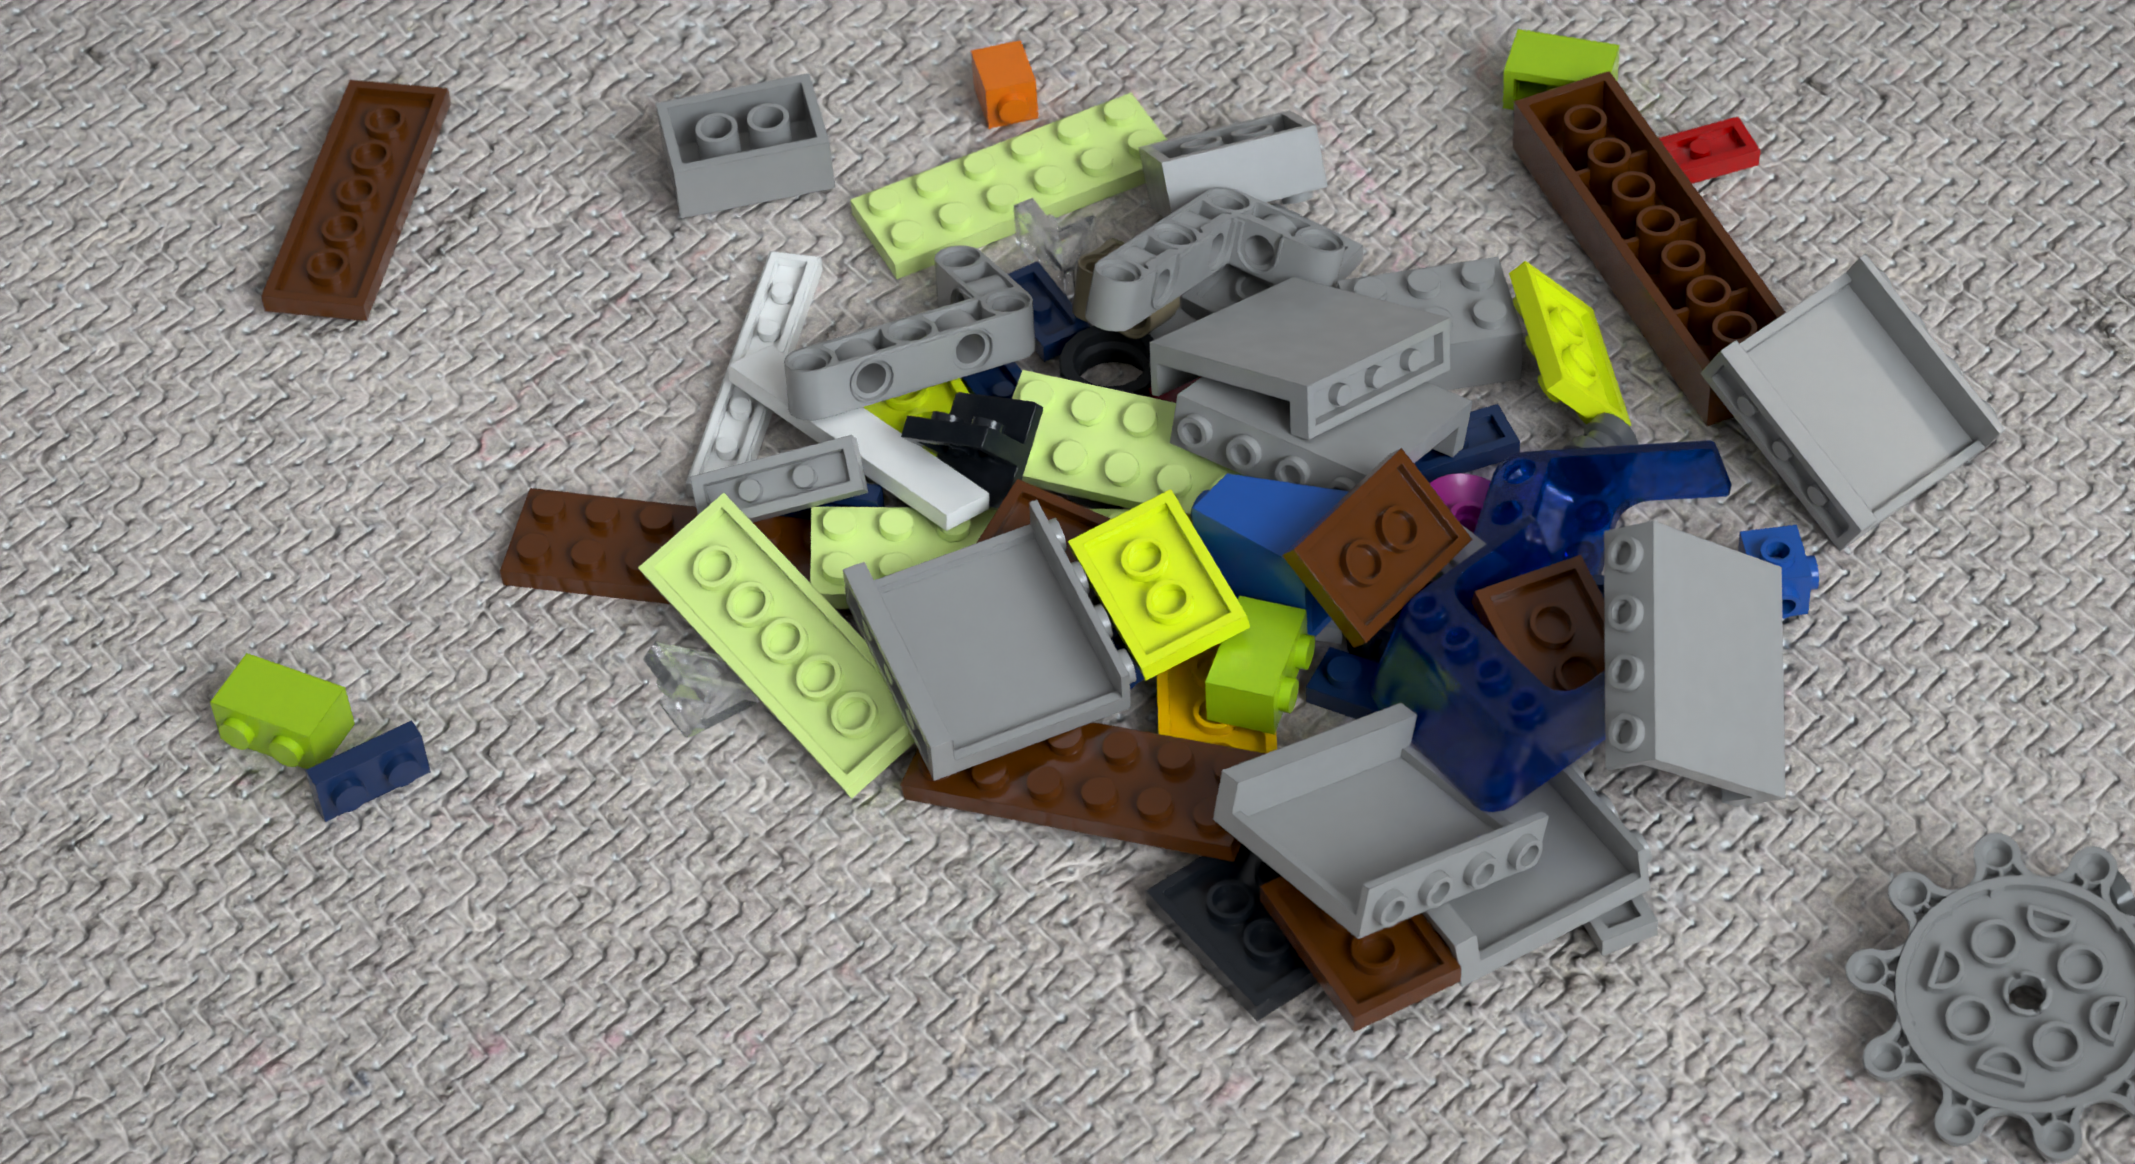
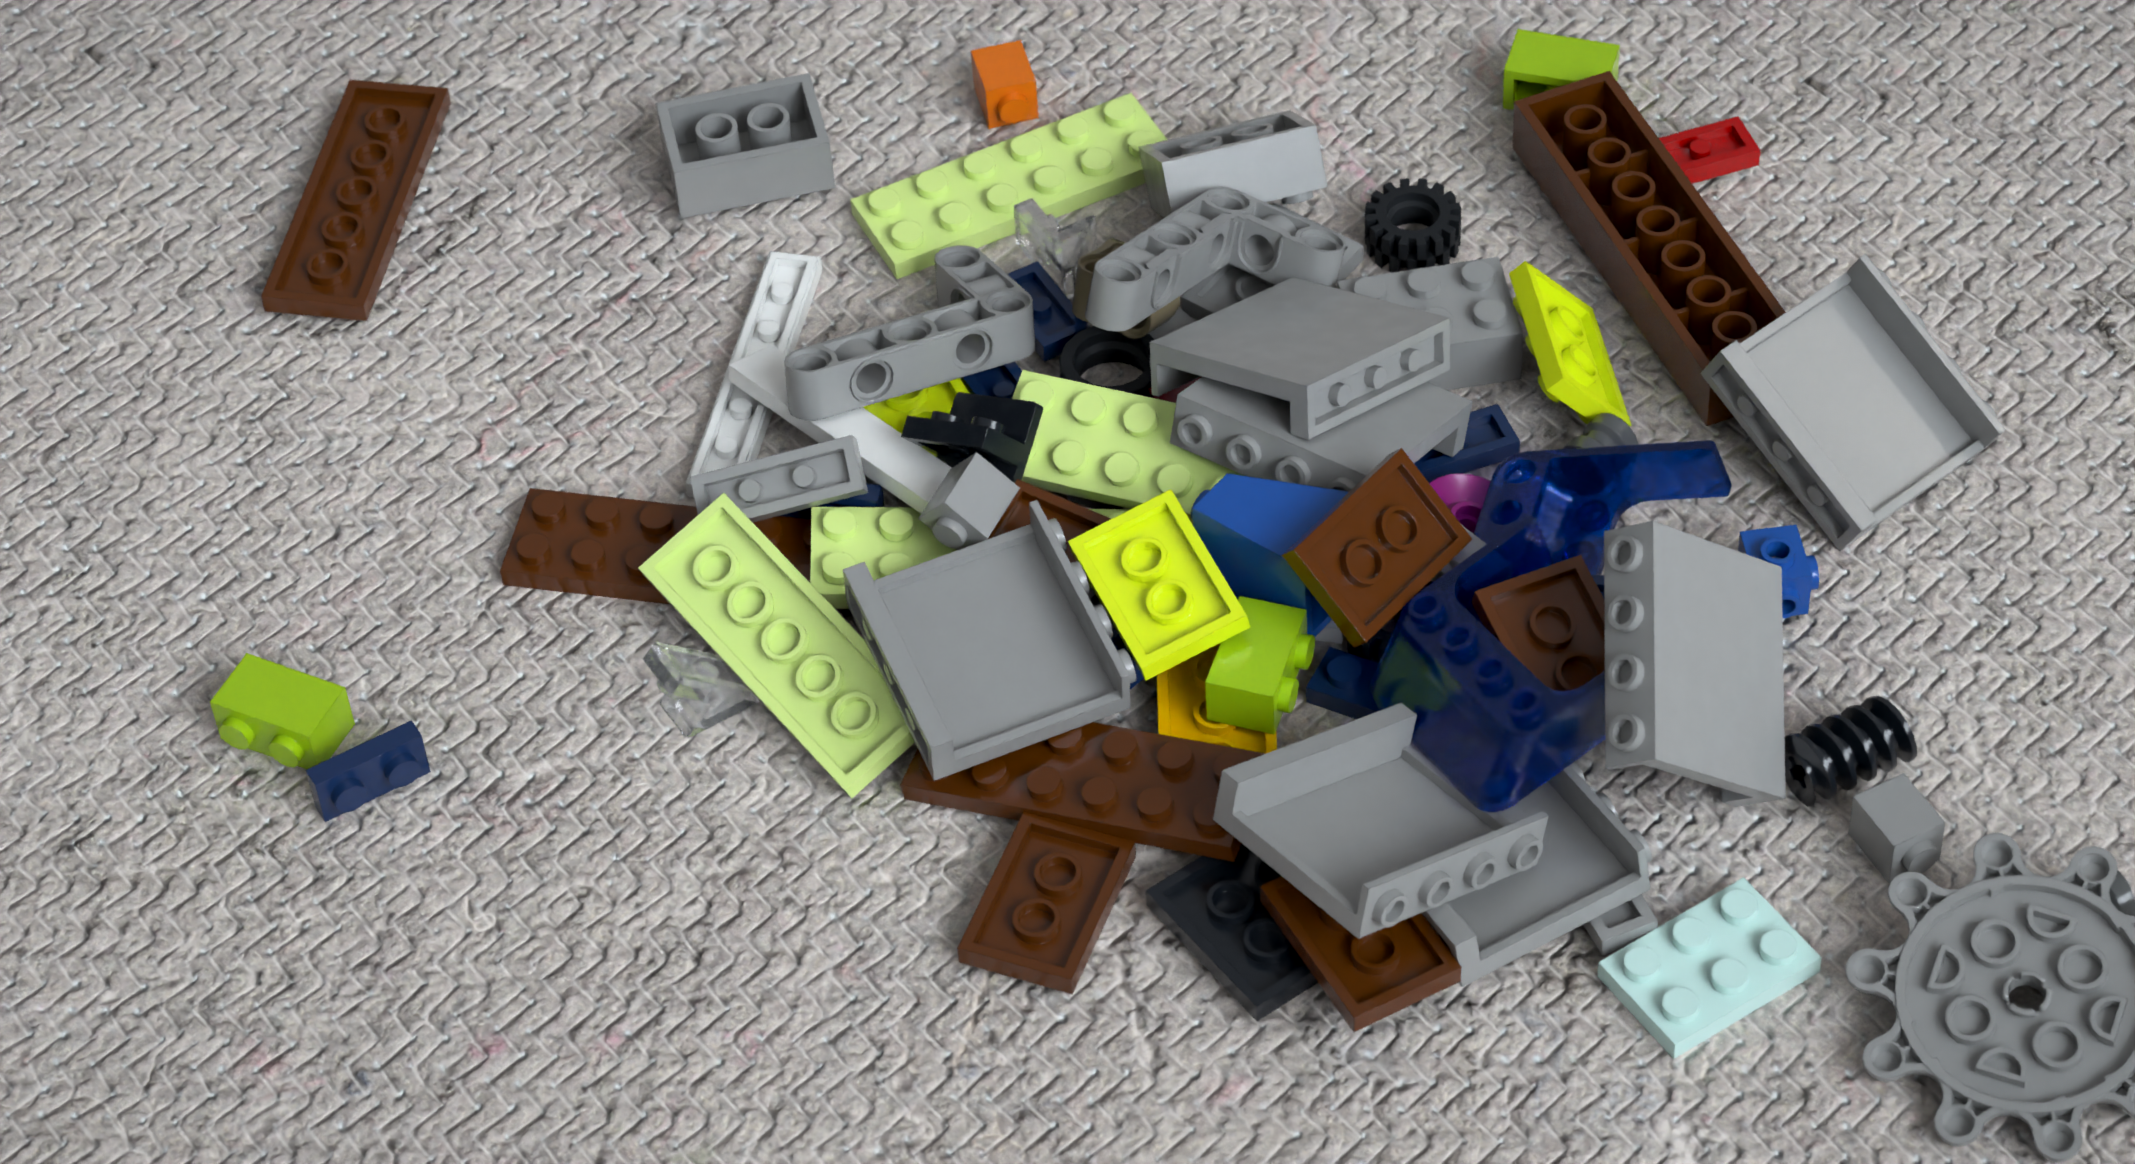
(968, 503): none -> light grey brick
(1047, 902): none -> reddish brown plate
(1412, 205): none -> black tyre
(1709, 967): none -> light aqua plate
(1845, 748): none -> black piece
(1896, 828): none -> light grey brick

